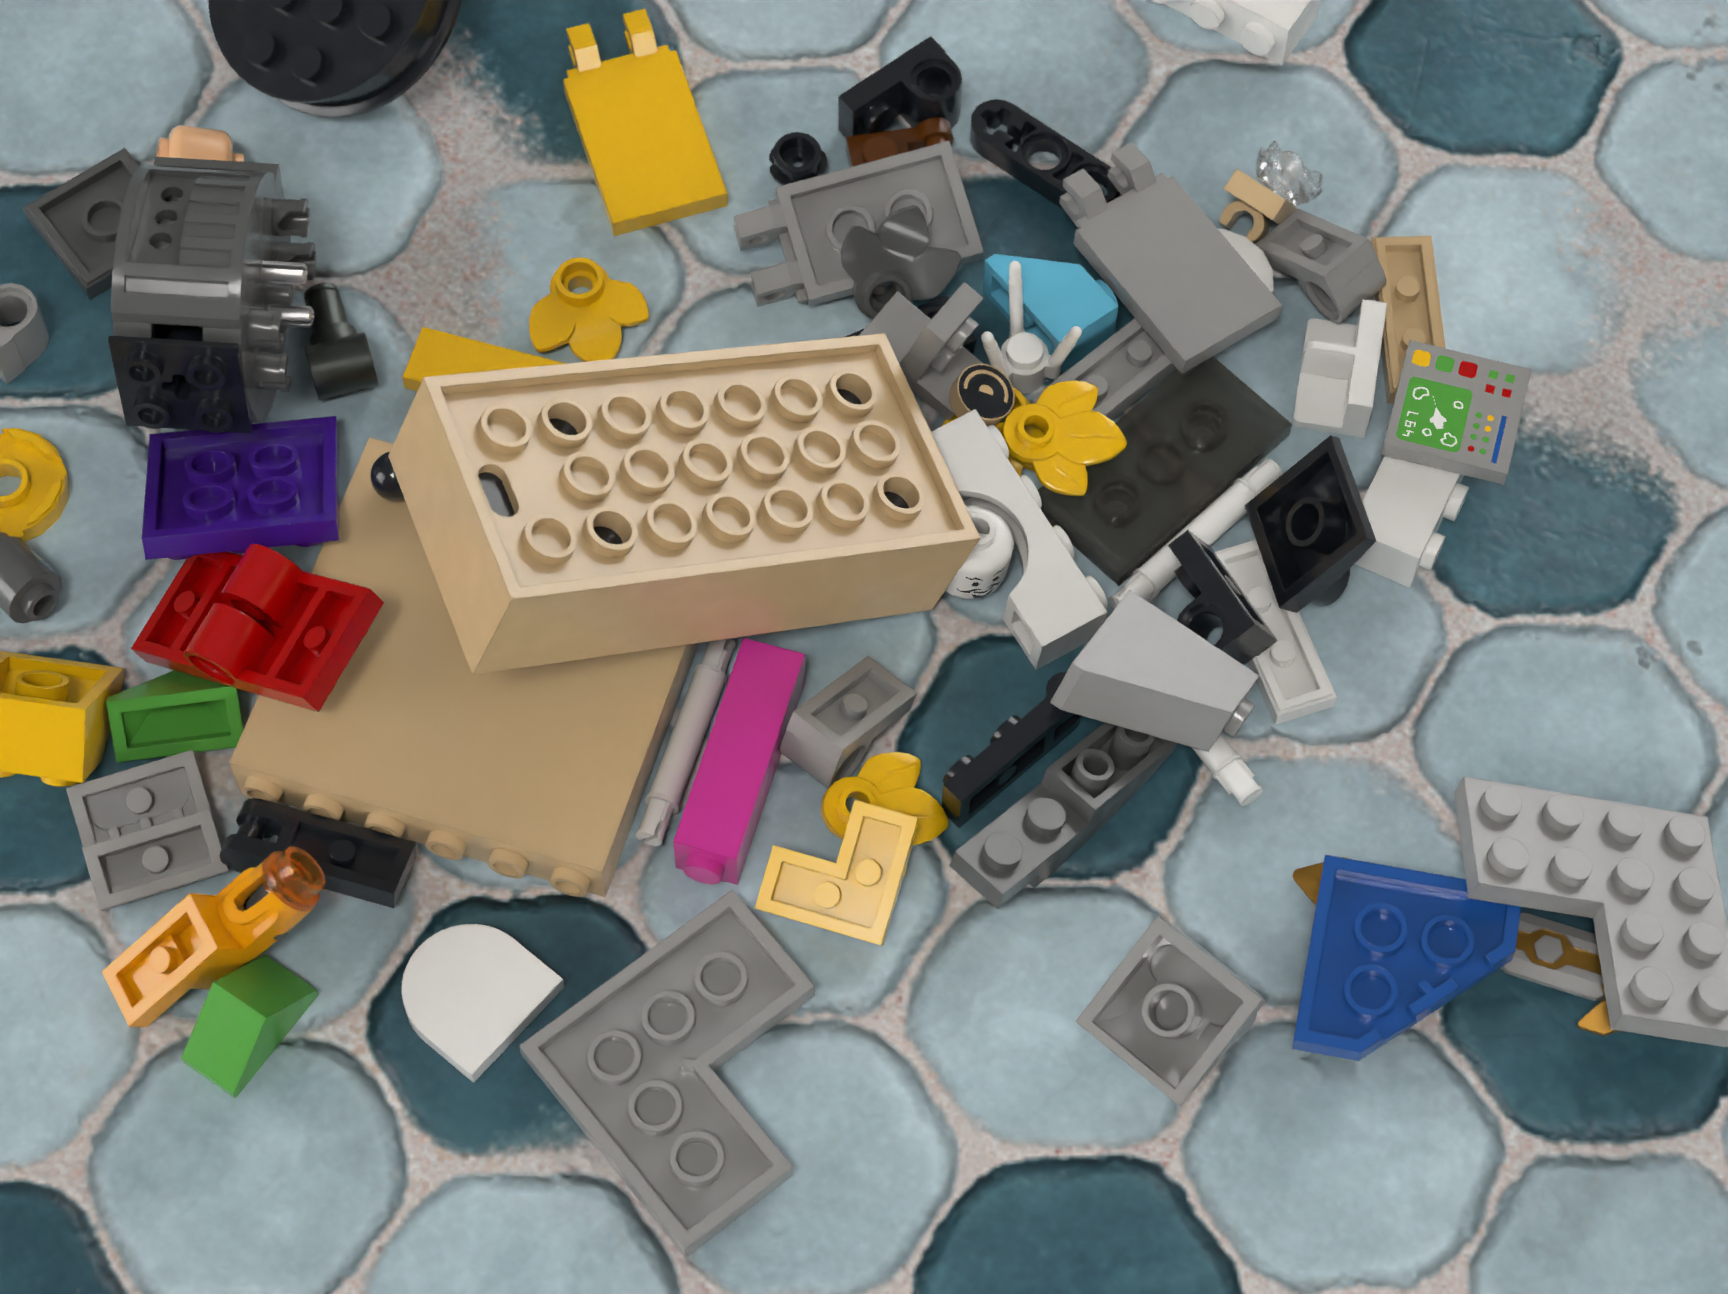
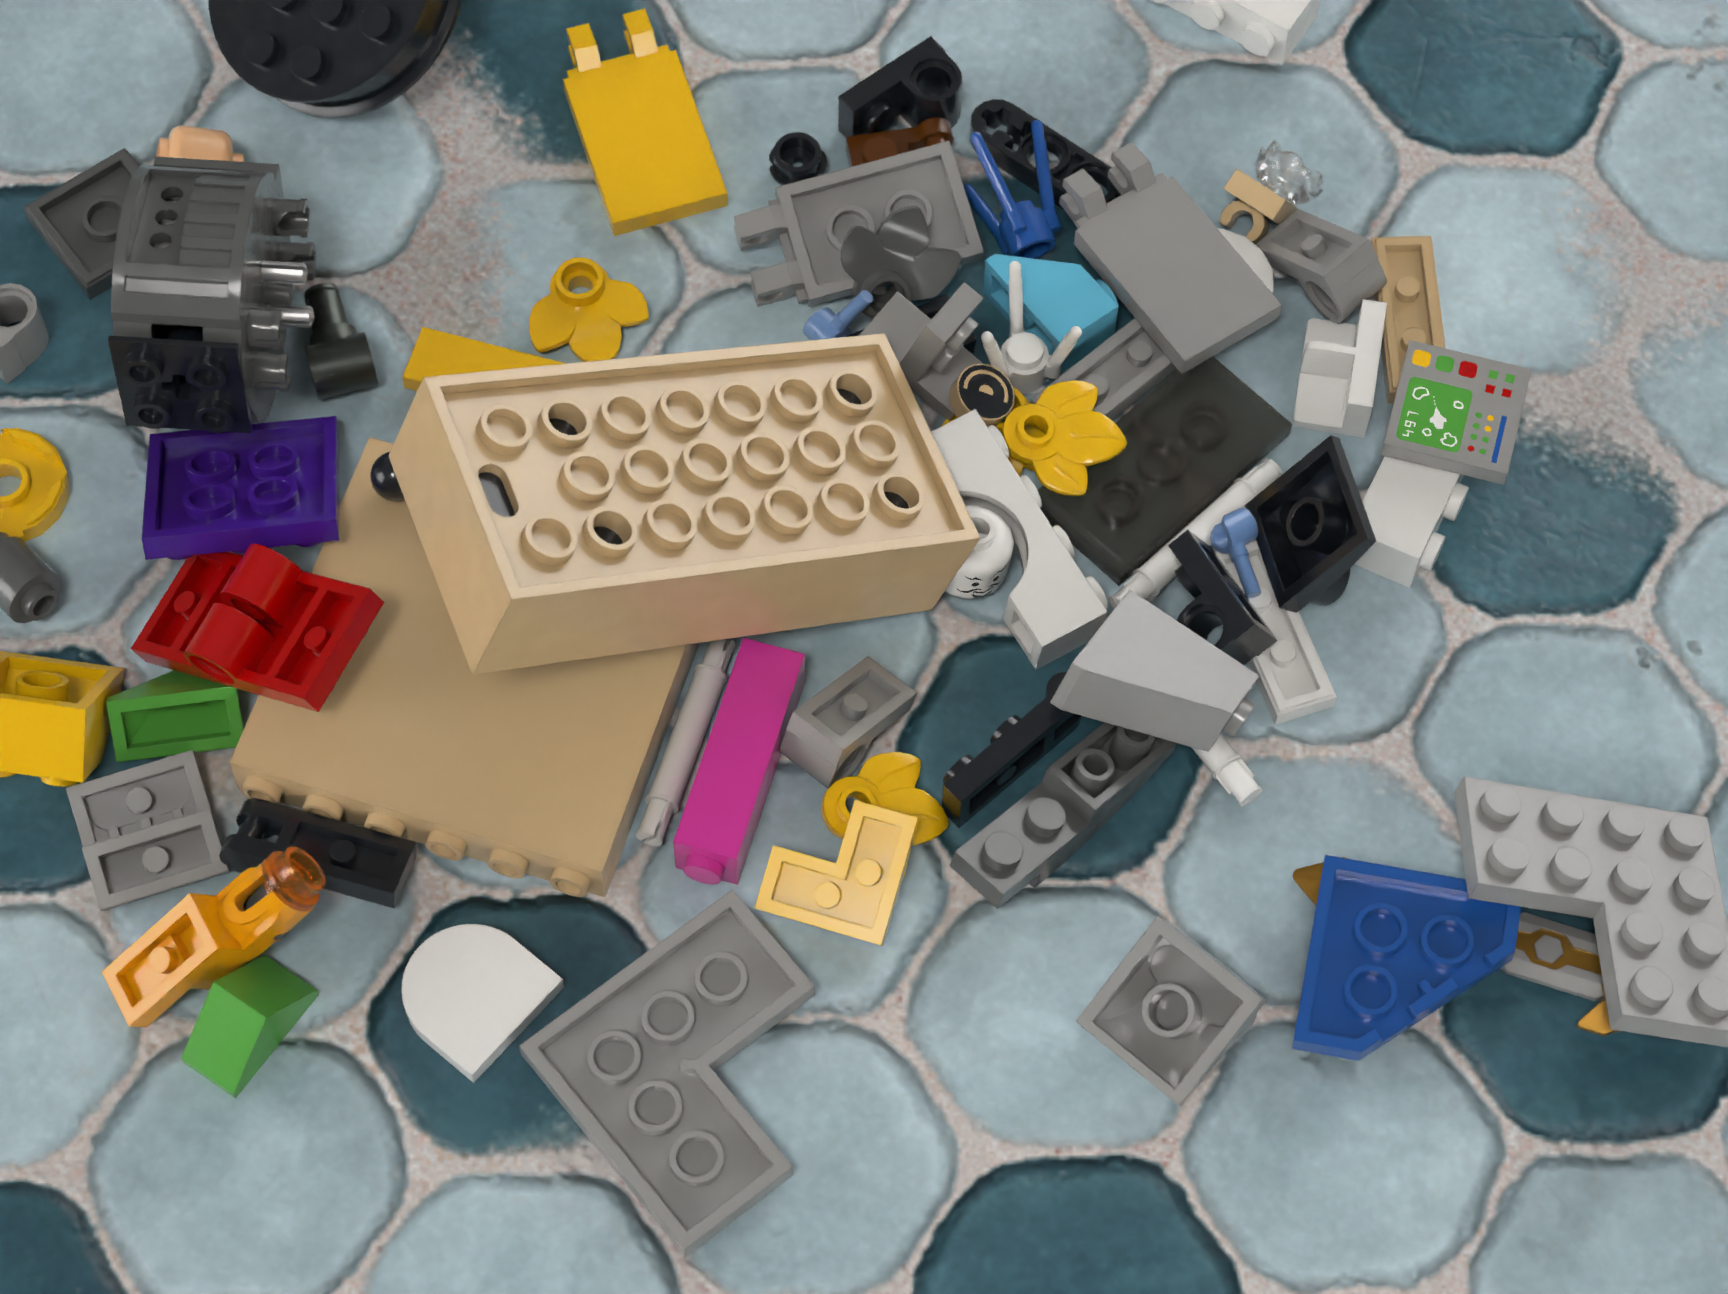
(827, 324): none -> medium blue hand
(1024, 228): none -> blue plant
(1231, 537): none -> medium blue hand

